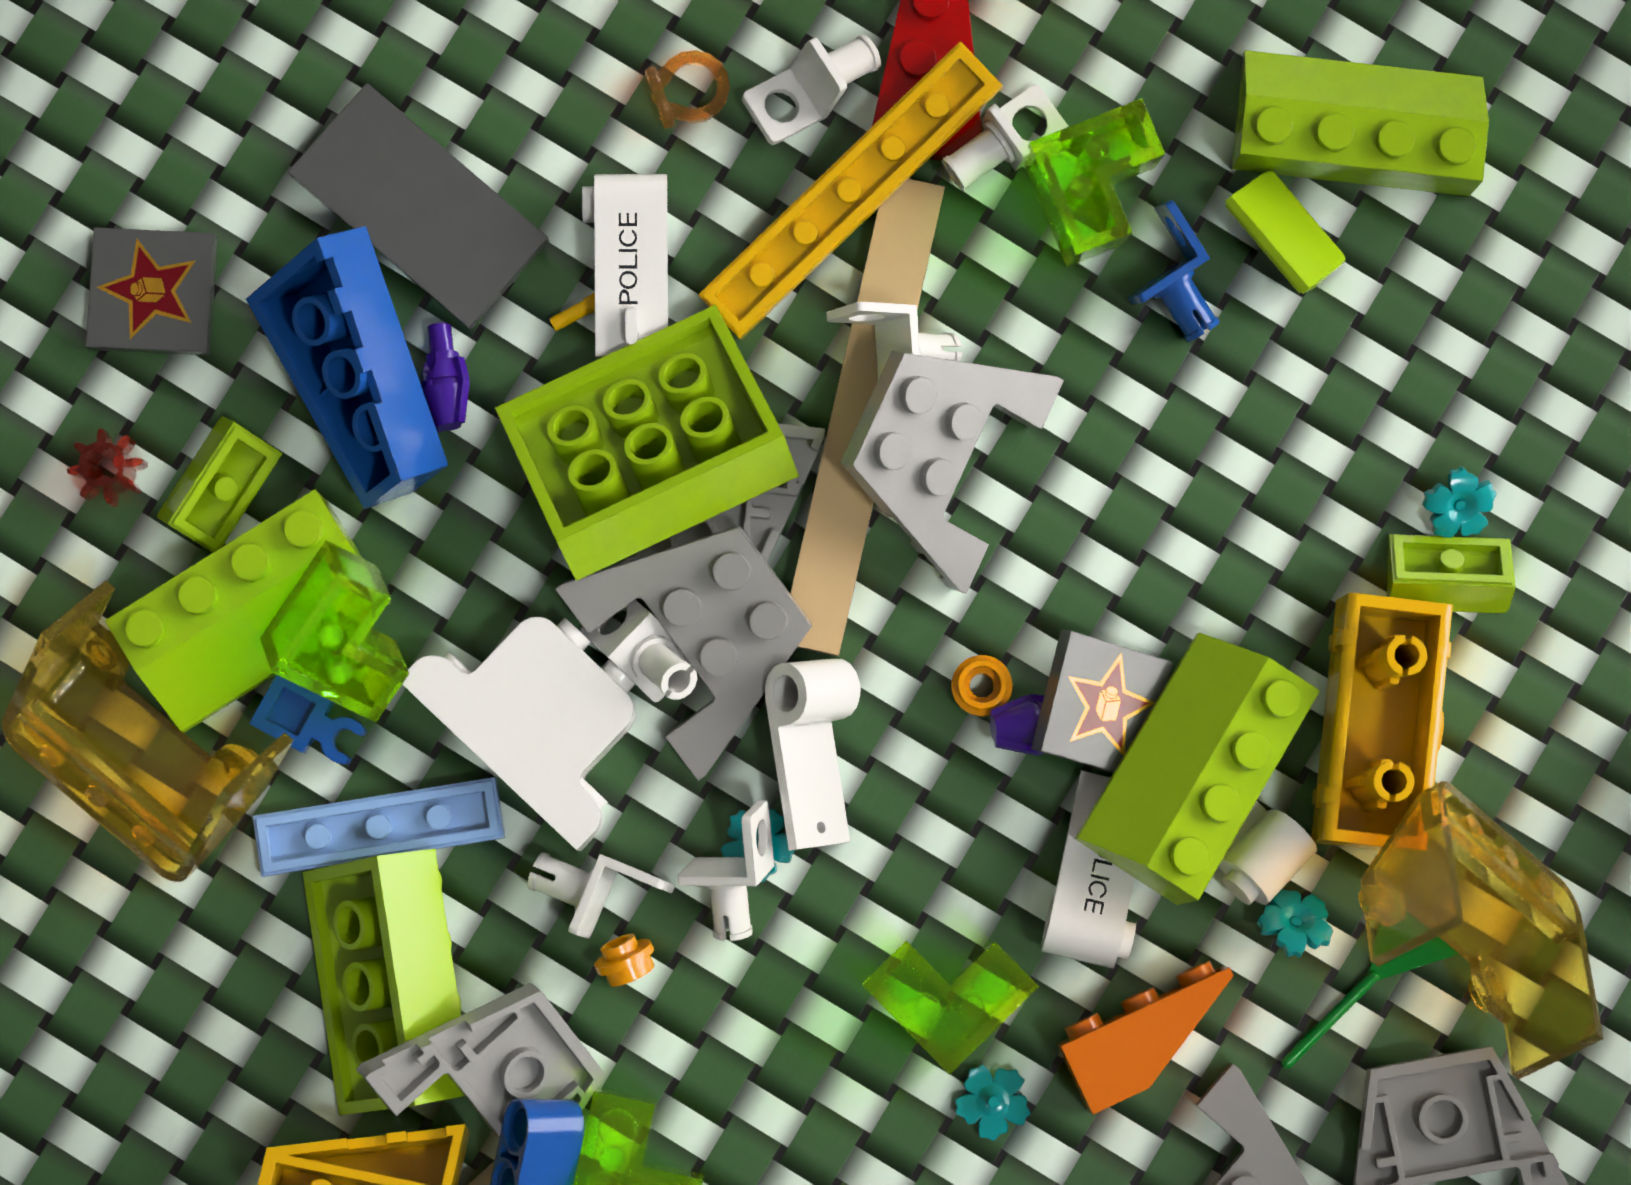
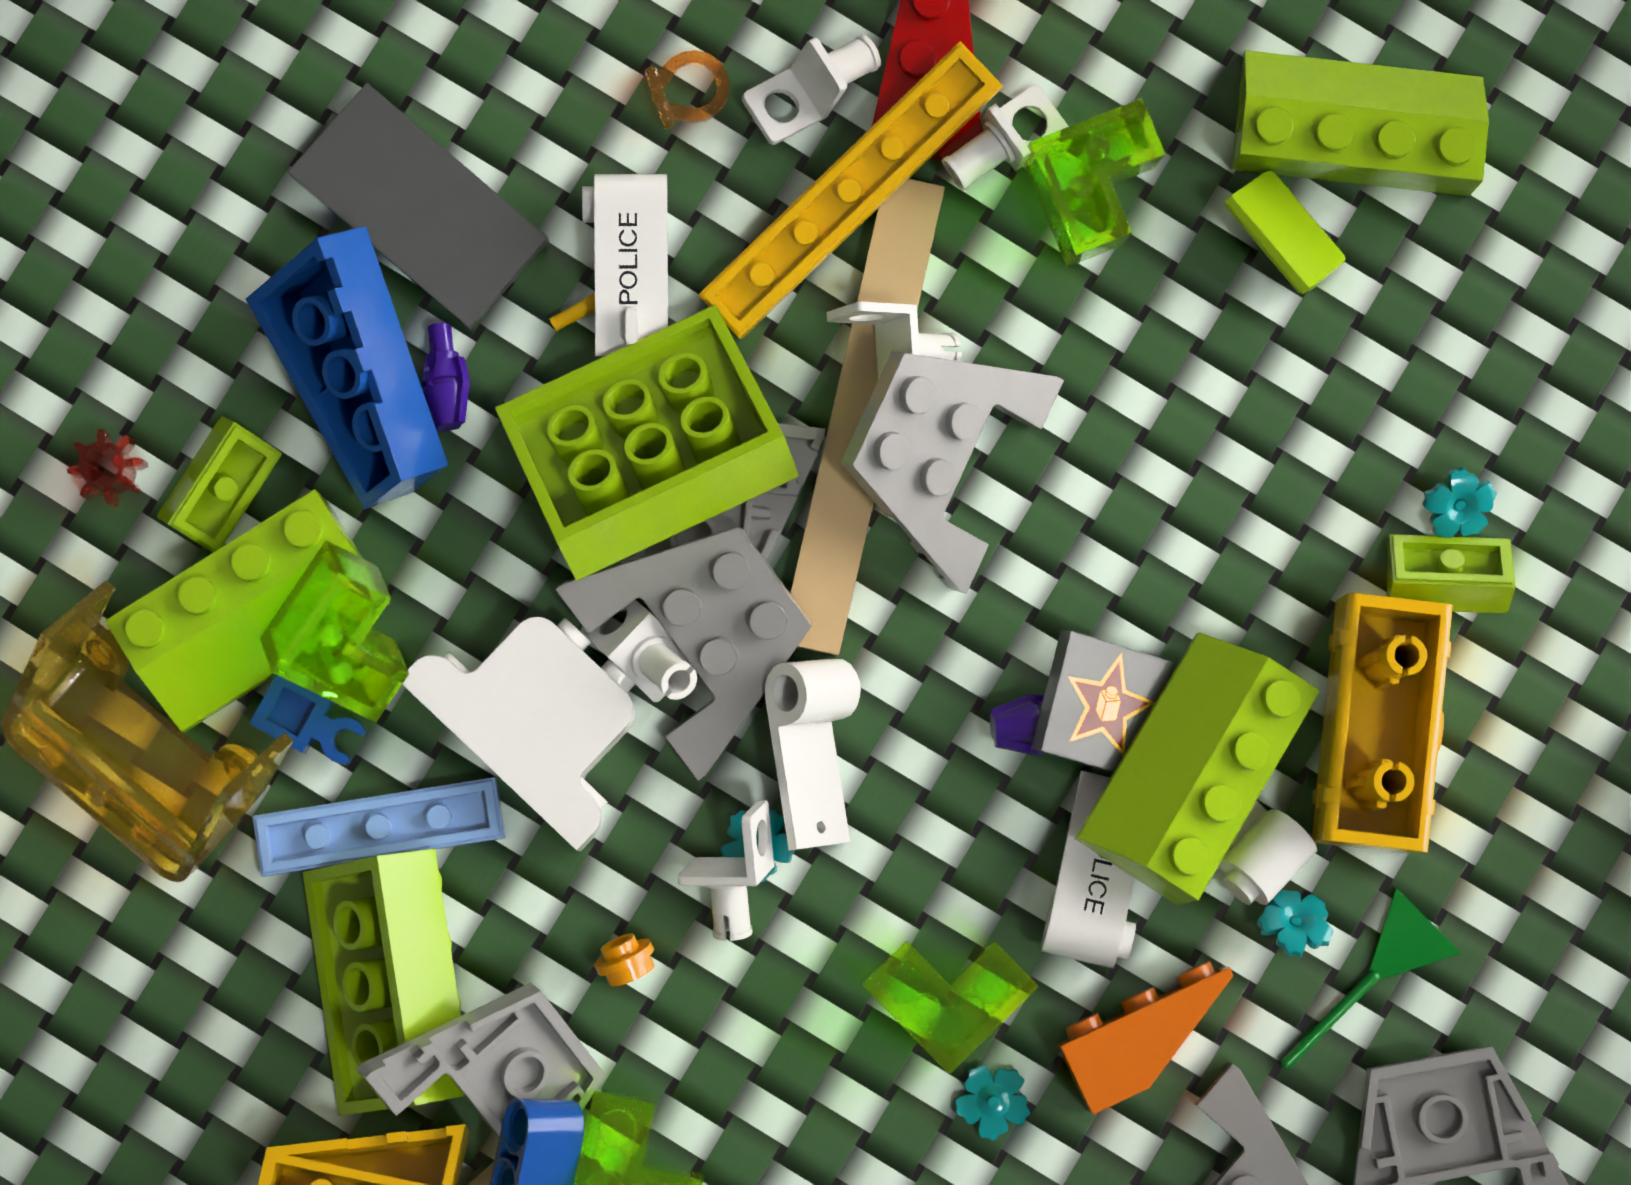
(151, 291): dark grey tile -> none
(585, 889): white bracket -> none
(985, 666): light orange plate -> none
(1175, 284): blue bracket -> none
(1499, 907): clear yellow windscreen -> none

